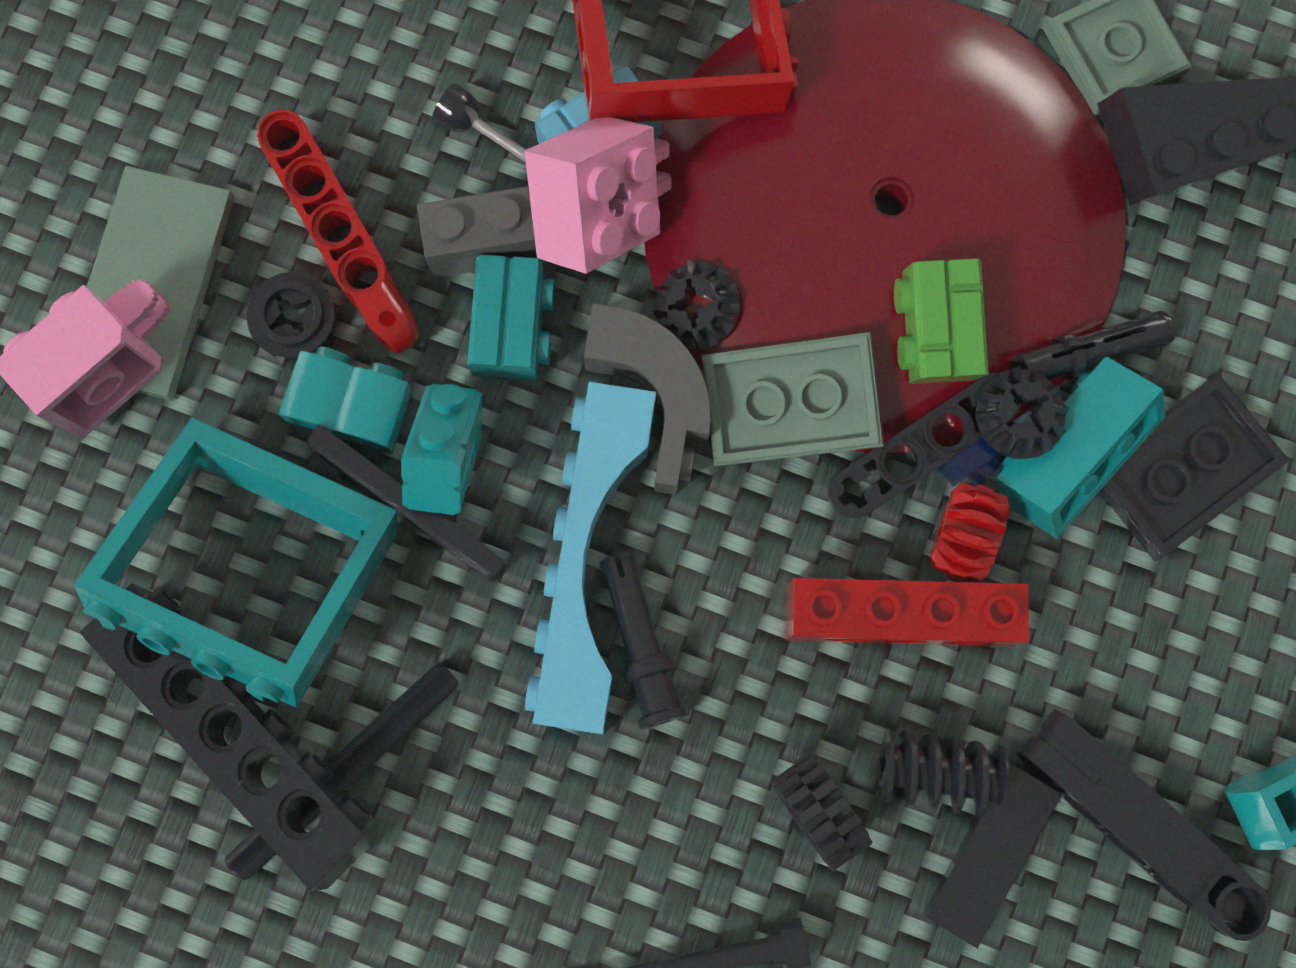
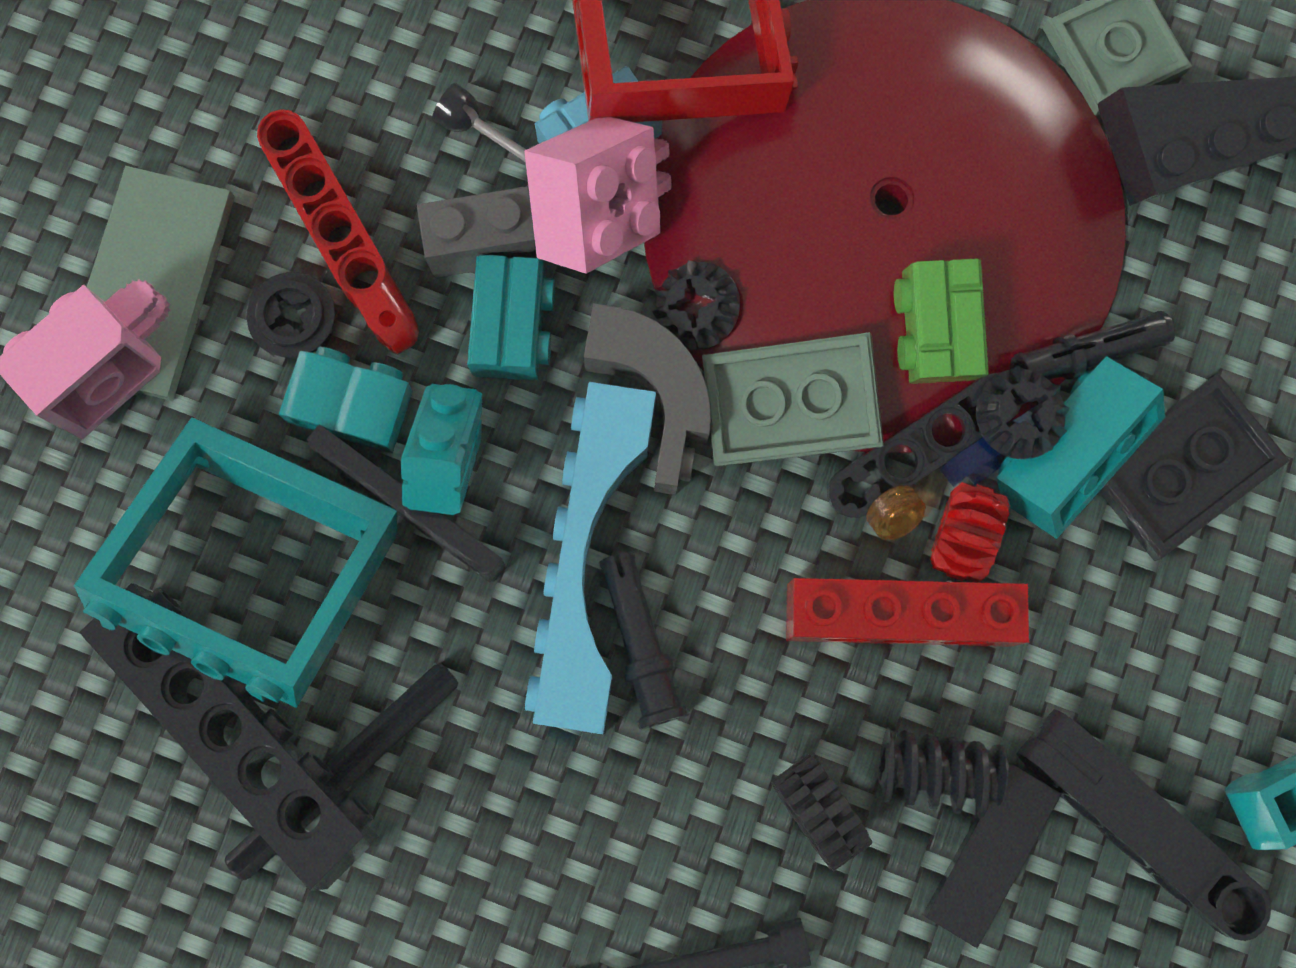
(896, 512): none -> clear orange tile

